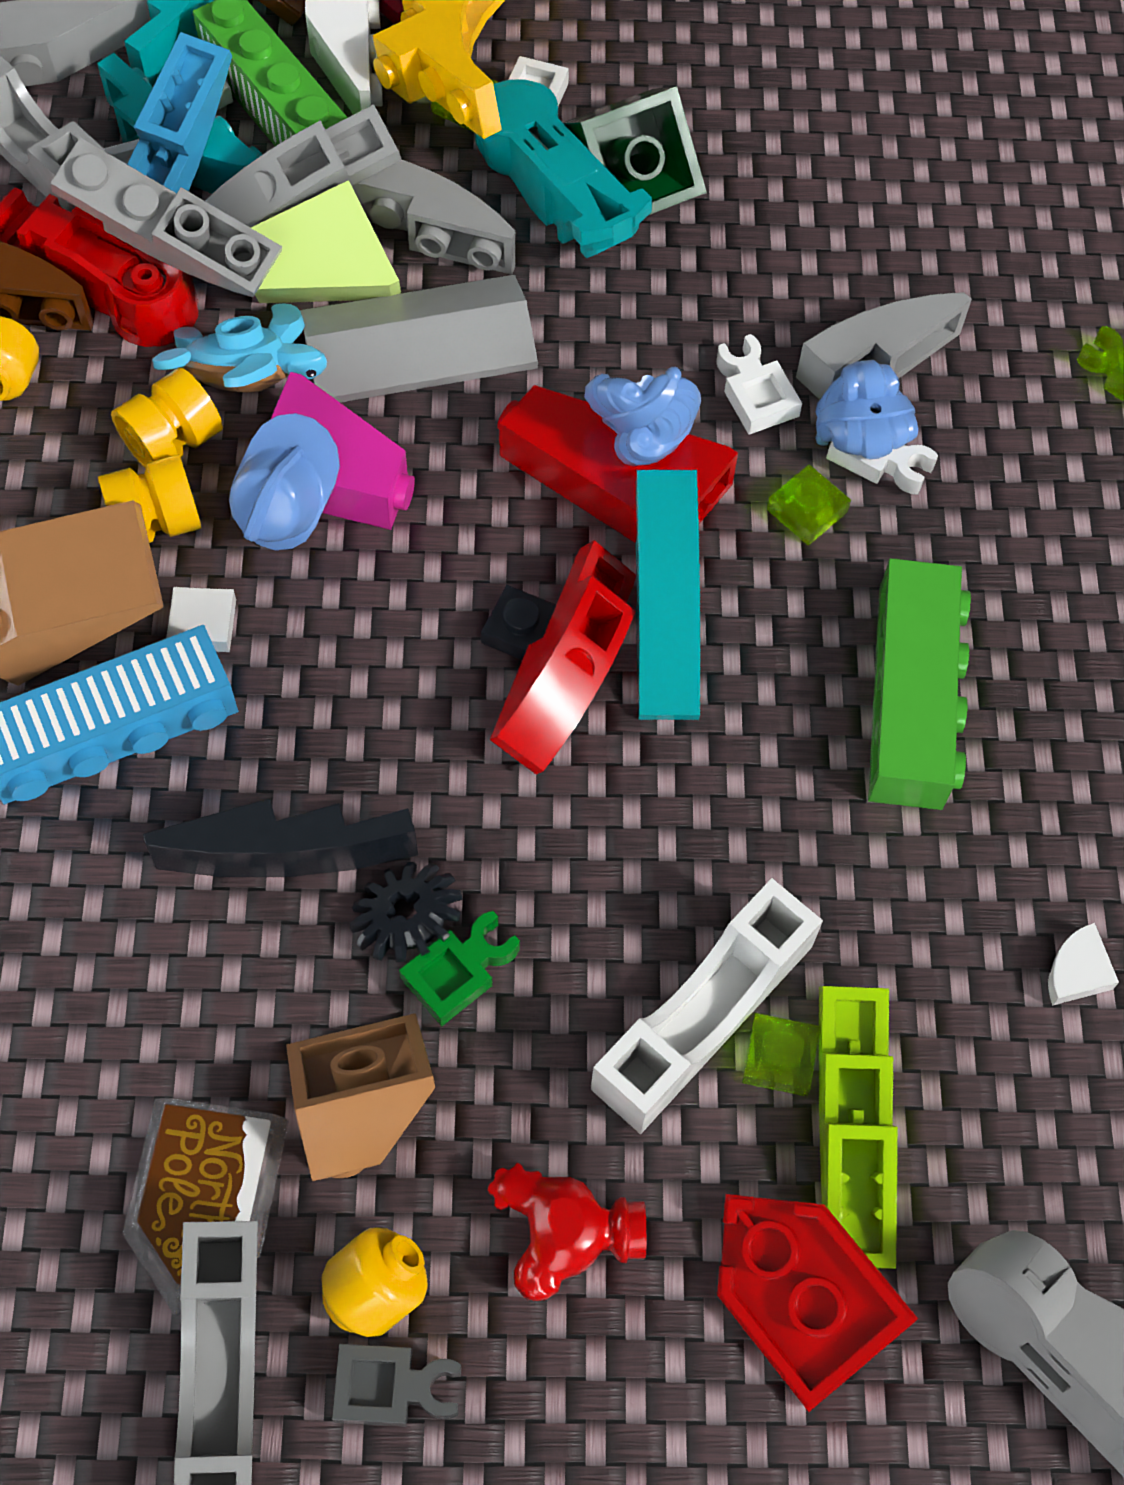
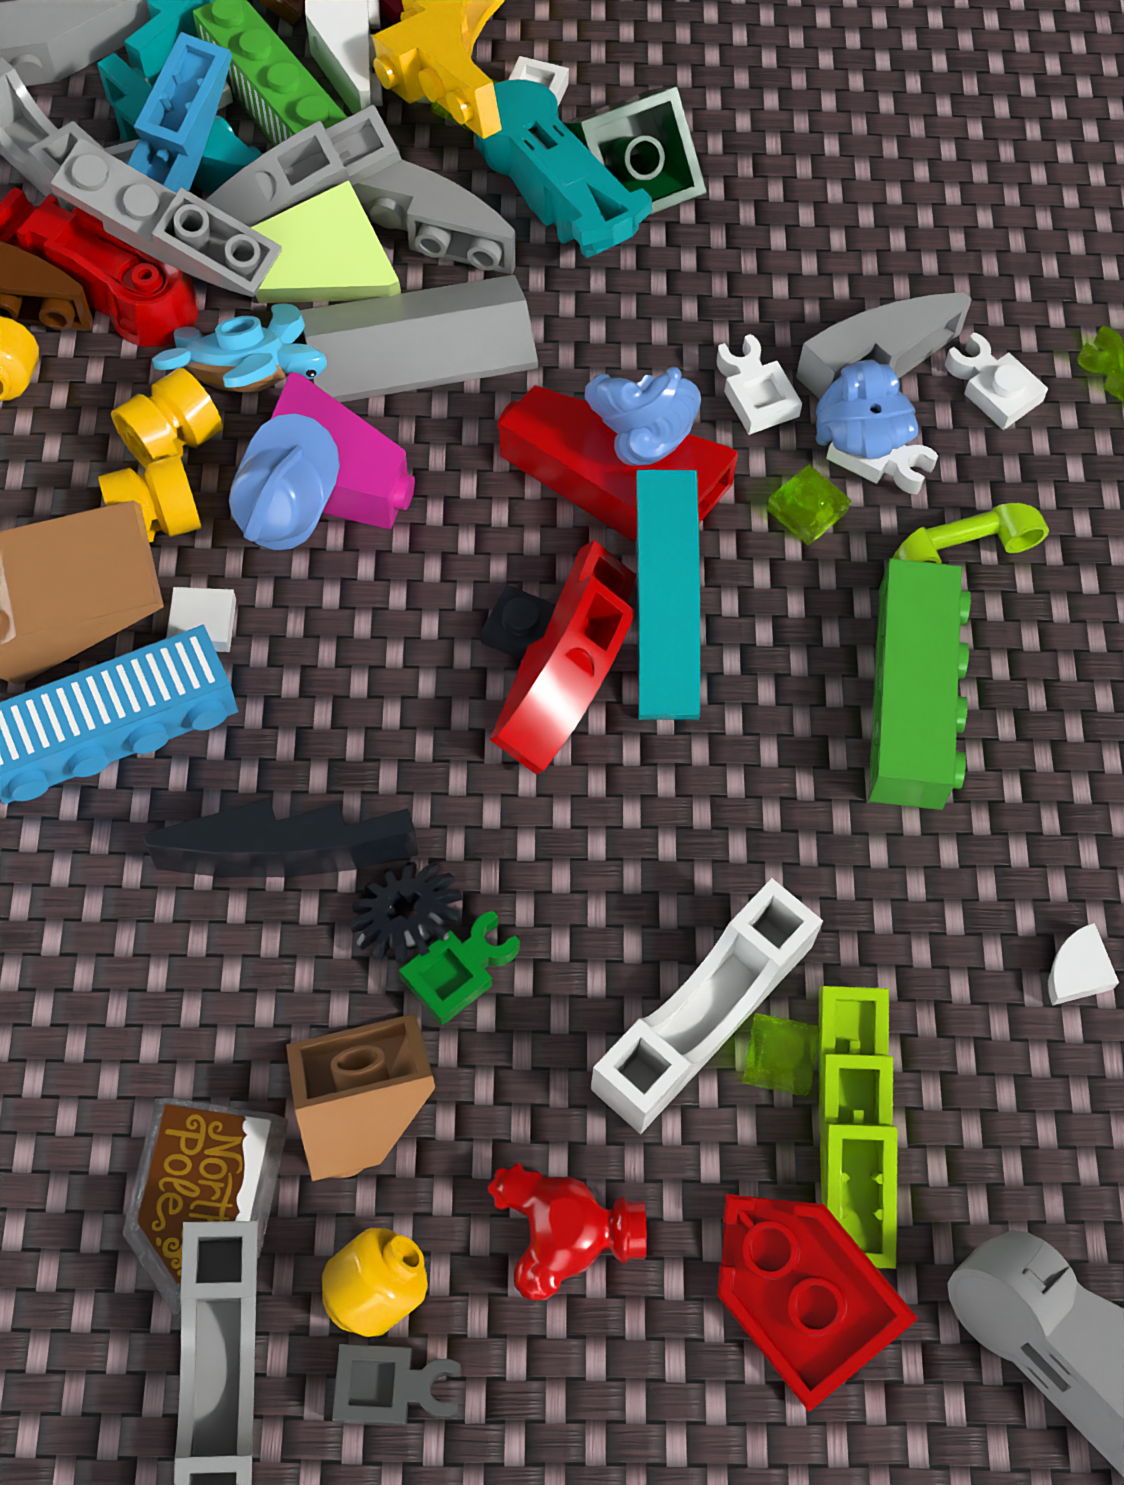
(998, 387): none -> white plate
(1016, 525): none -> lime bar

